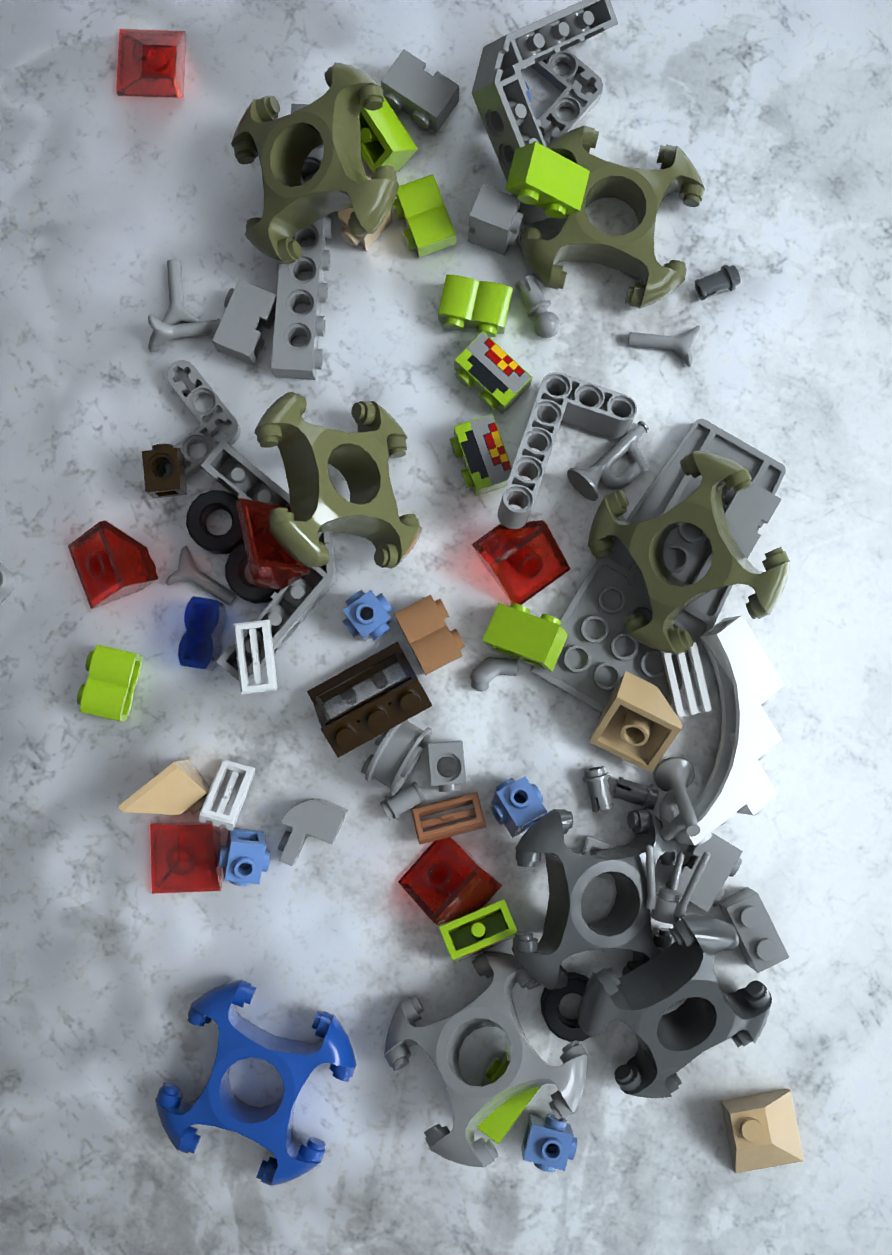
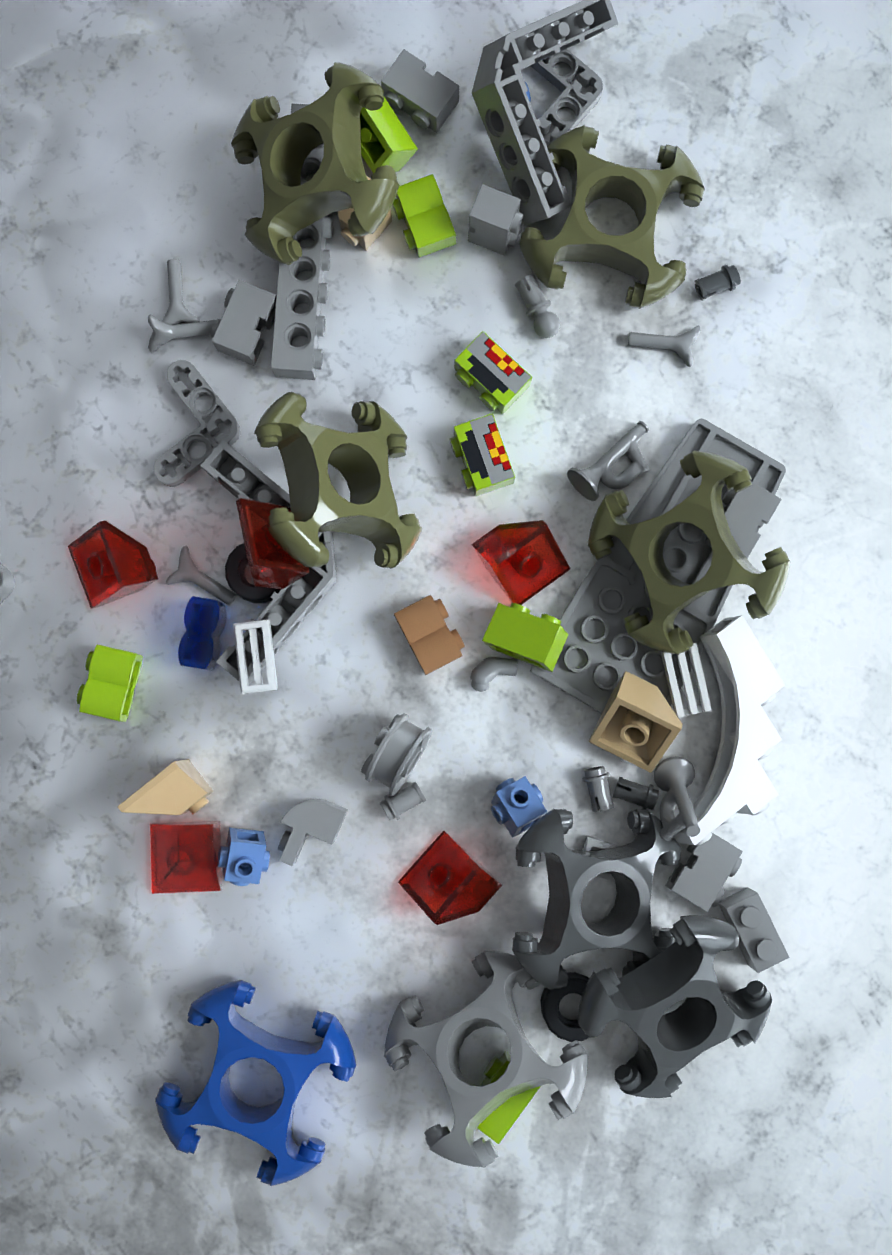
(151, 63): clear red slope -> none
(167, 486): dark brown brick -> none
(198, 514): black tyre -> none
(219, 817): white tile -> none
(368, 699): dark brown window -> none
(377, 625): medium blue brick -> none
(447, 749): light grey brick -> none
(452, 830): nougat tile -> none
(474, 305): lime brick -> none
(478, 931): lime brick -> none
(547, 180): lime brick -> none
(548, 1142): medium blue brick -> none
(565, 407): light grey beam -> none
(667, 905): light grey plant -> none
(762, 1131): tan slope -> none

